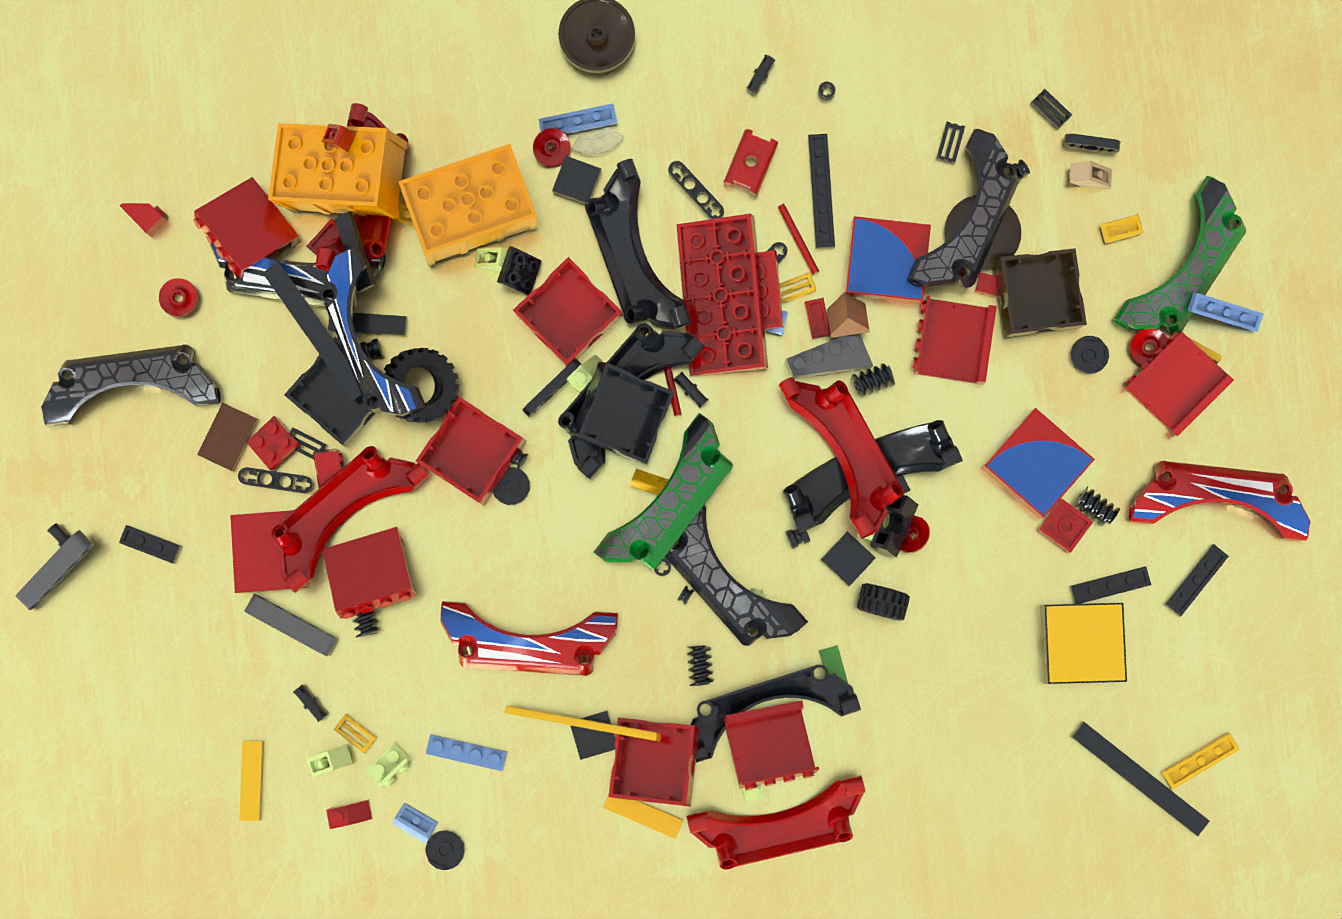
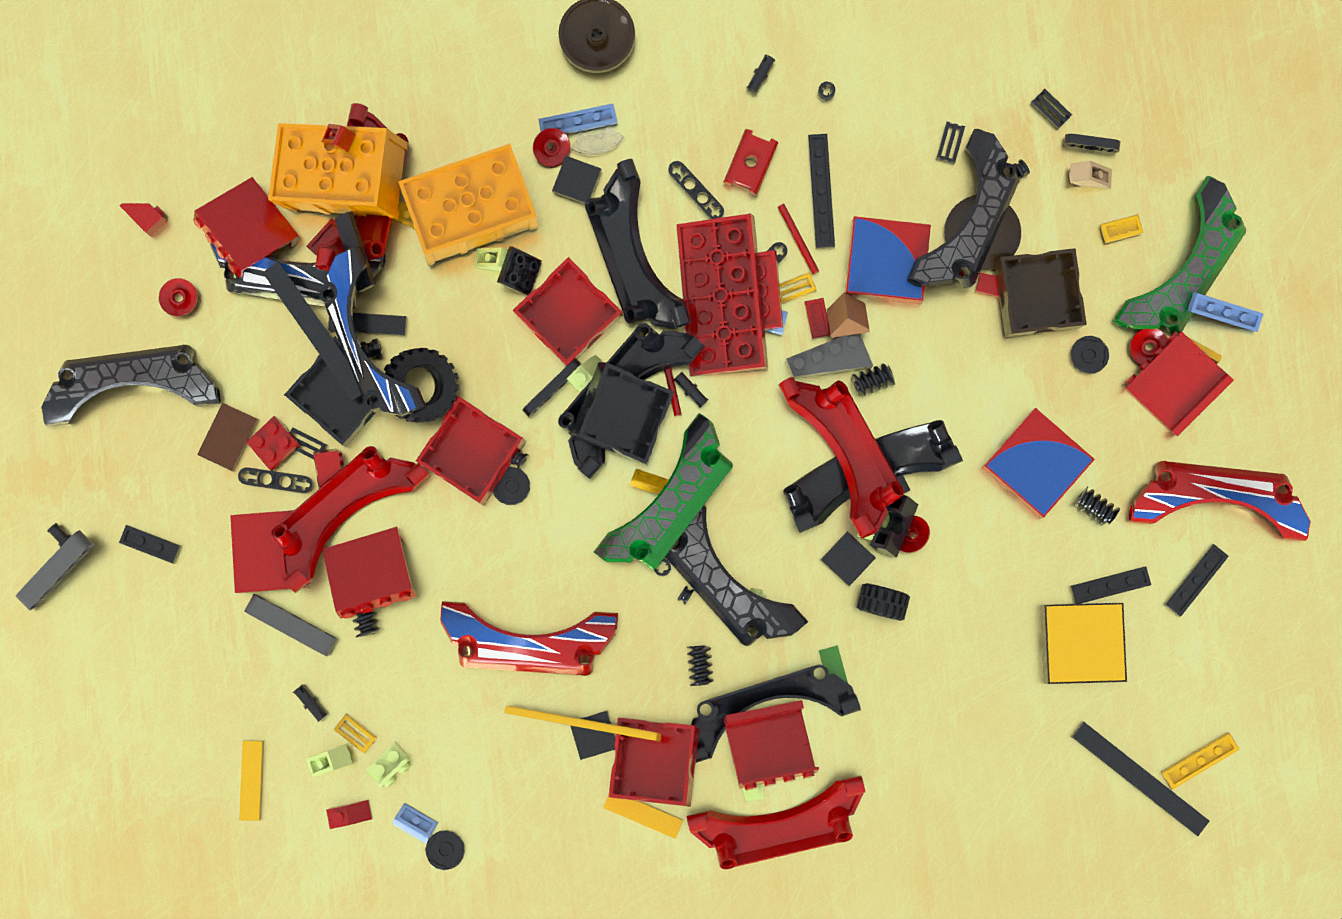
(466, 752): medium blue plate -> none
(794, 540): black wheel -> none
(954, 341): red panel -> none
(1065, 525): red plate -> none

